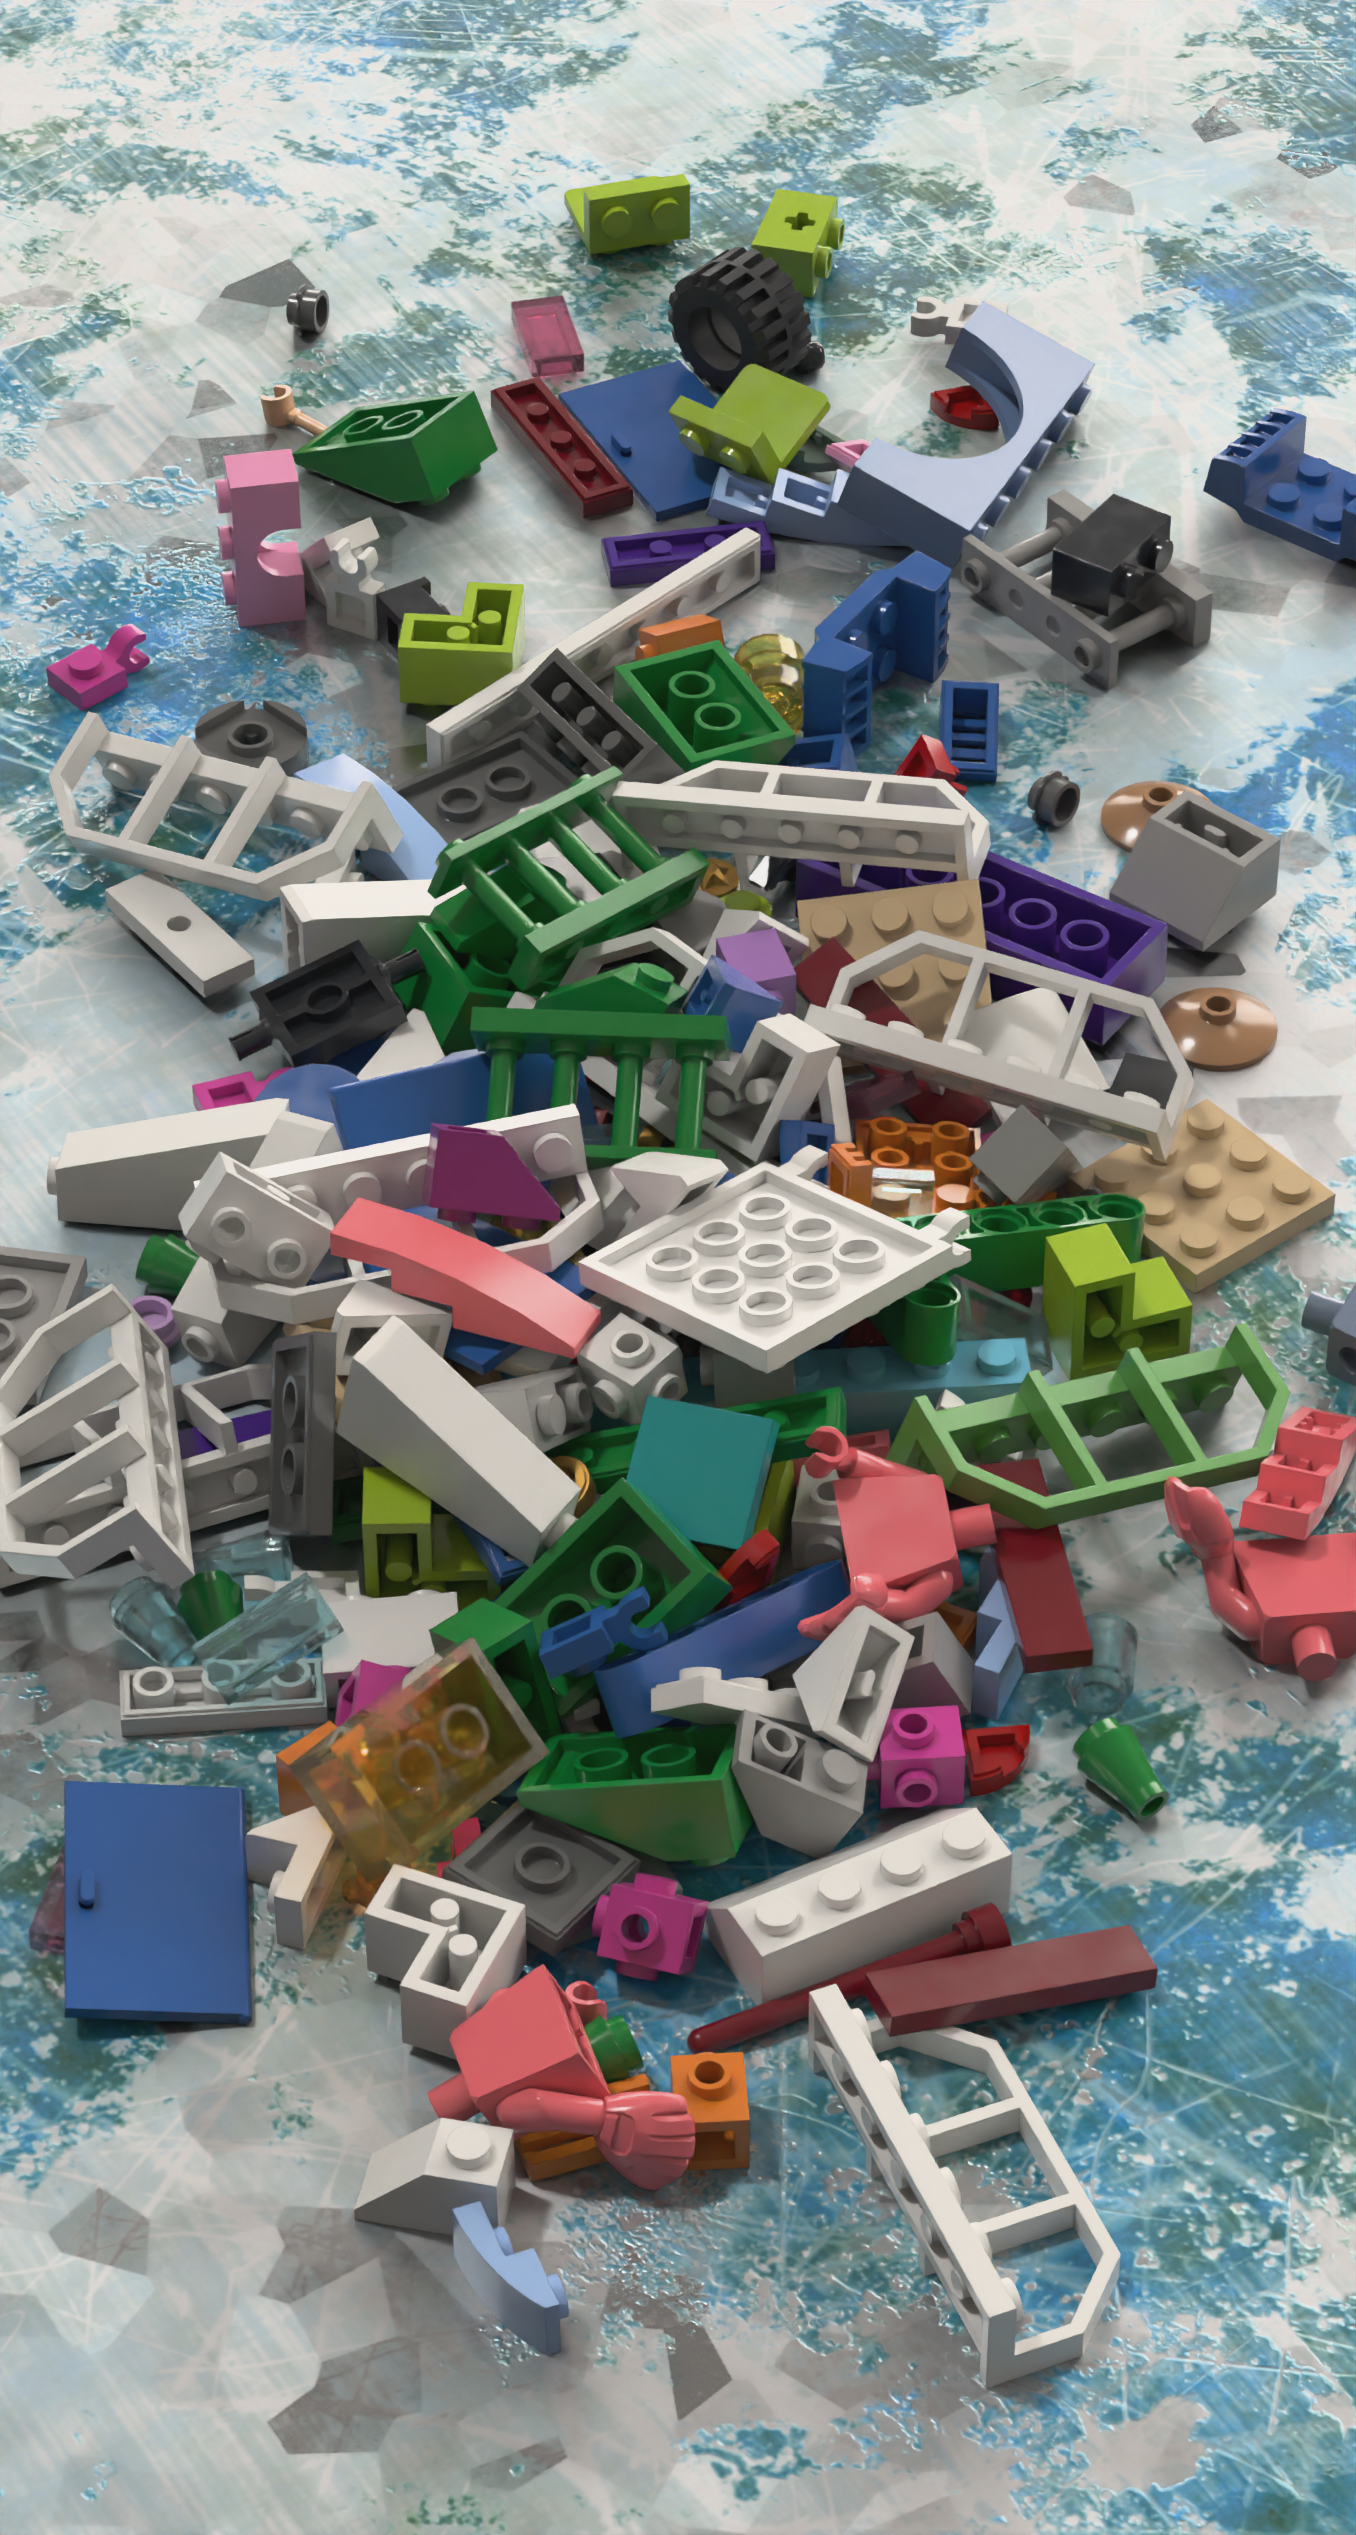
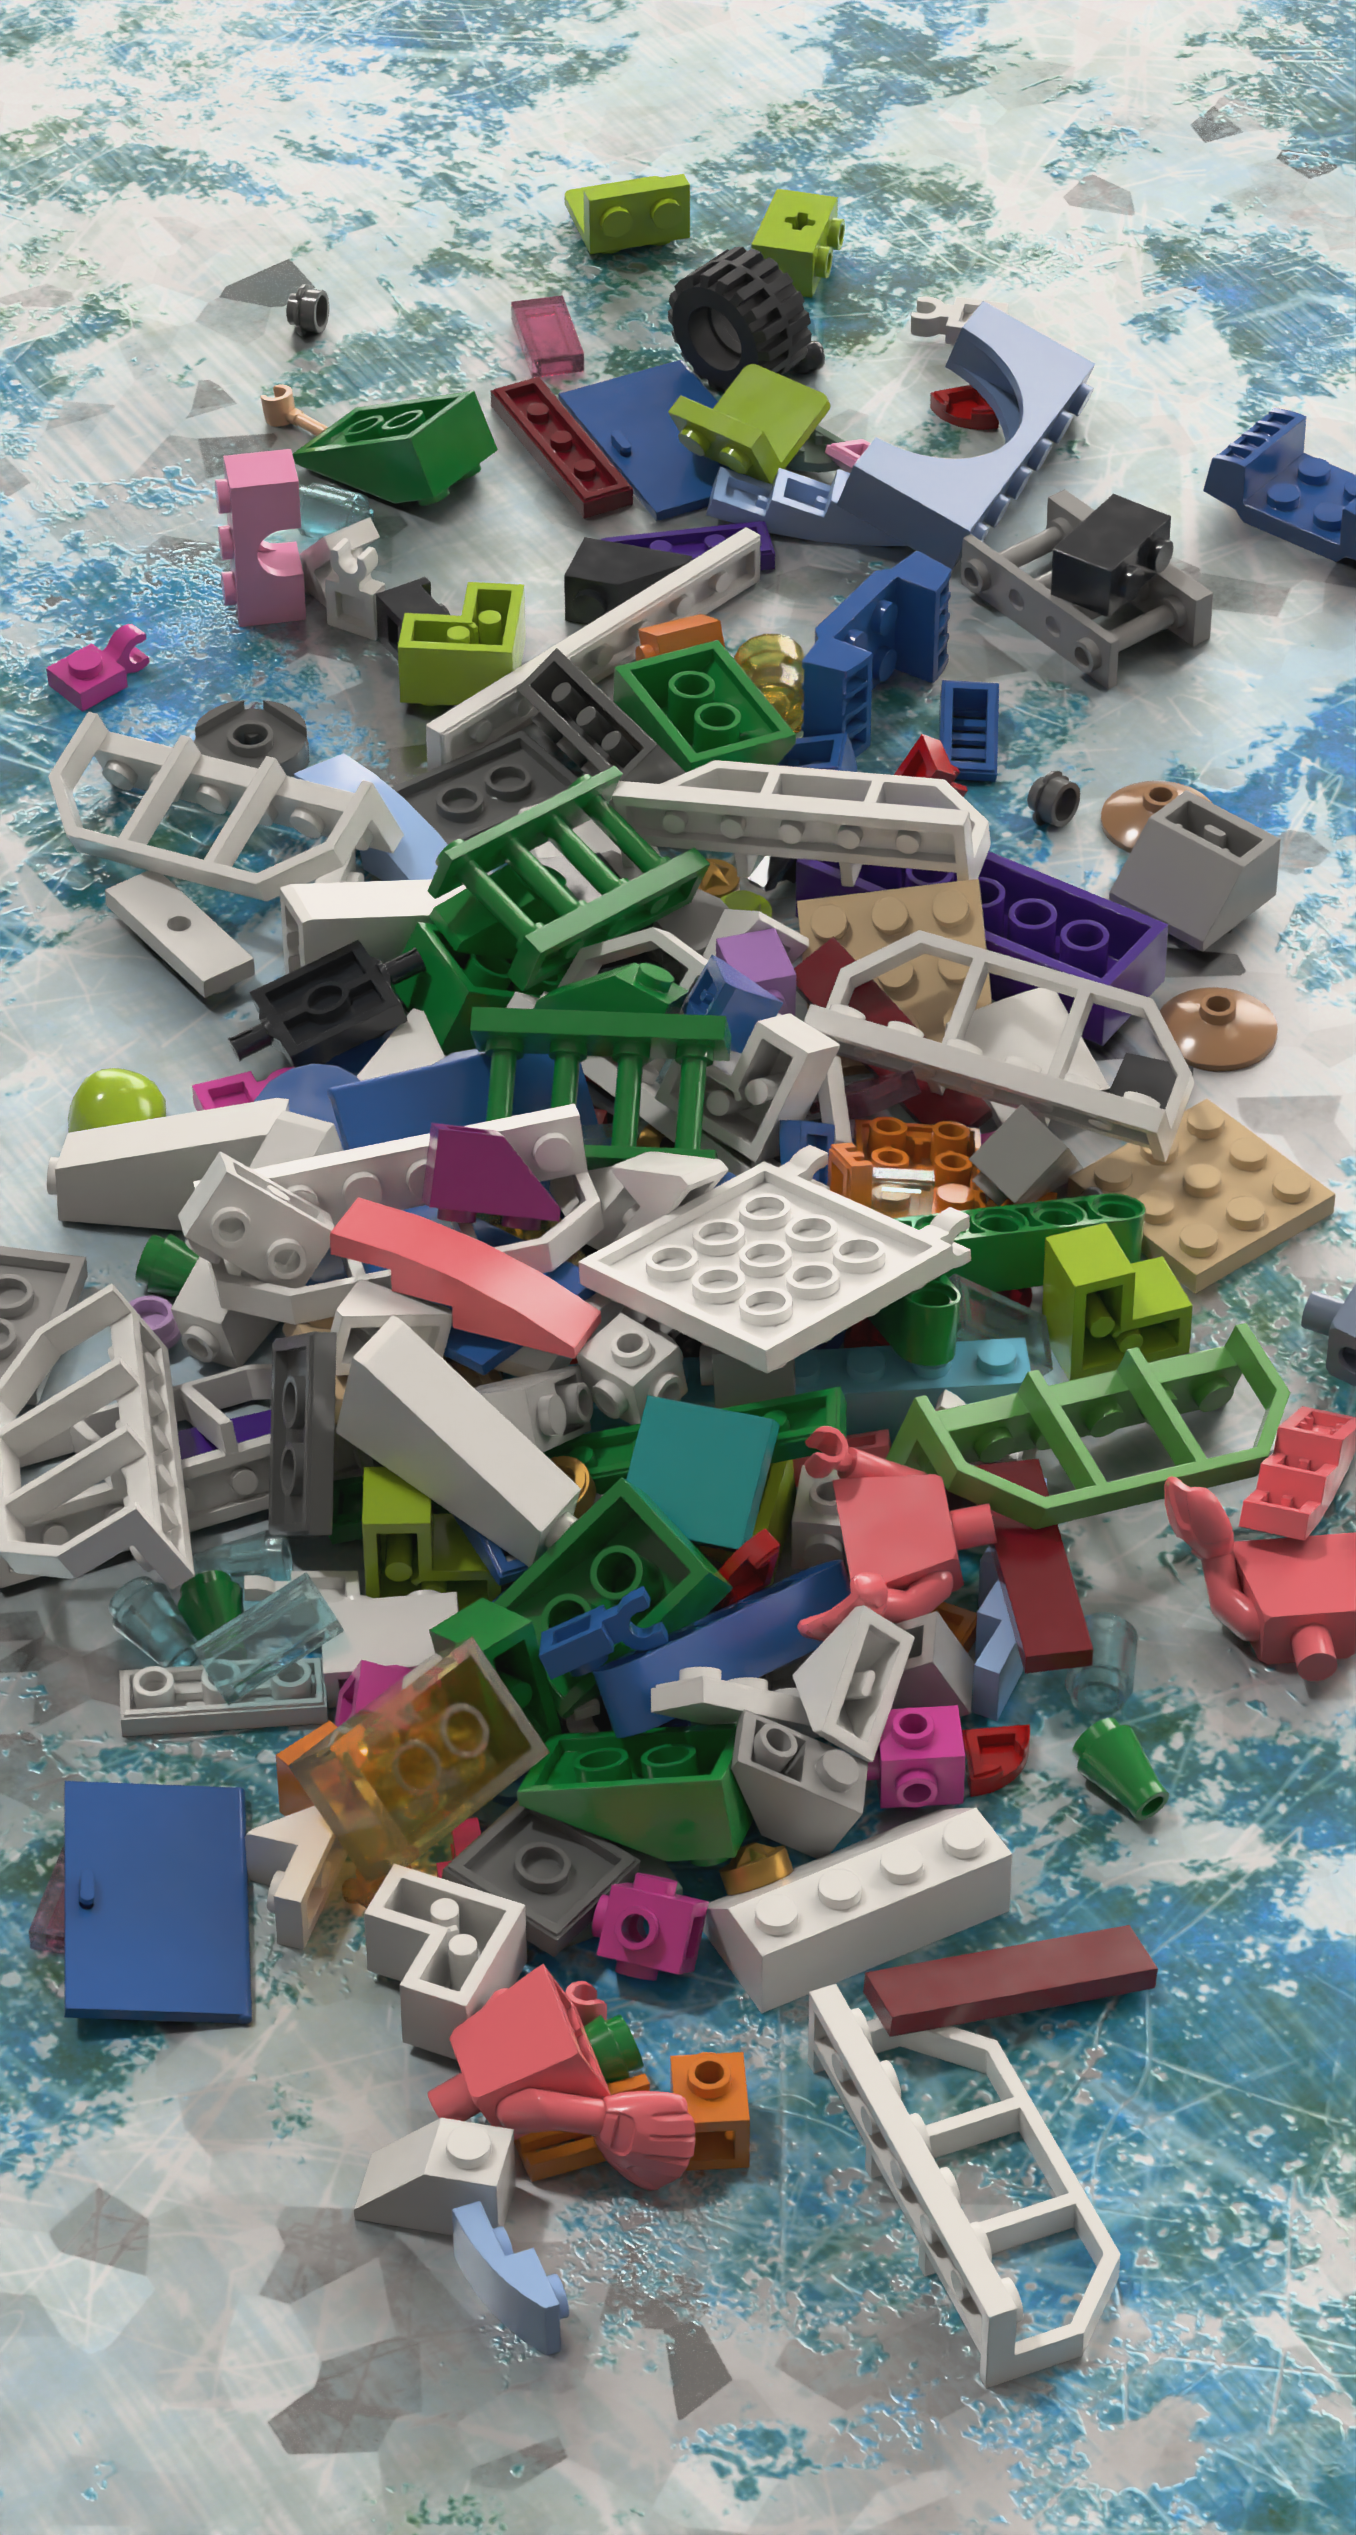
(114, 1098): none -> lime hair
(330, 509): none -> clear light blue brick
(610, 574): none -> black slope
(755, 1867): none -> pearl gold tile
(976, 1932): dark red piece -> none

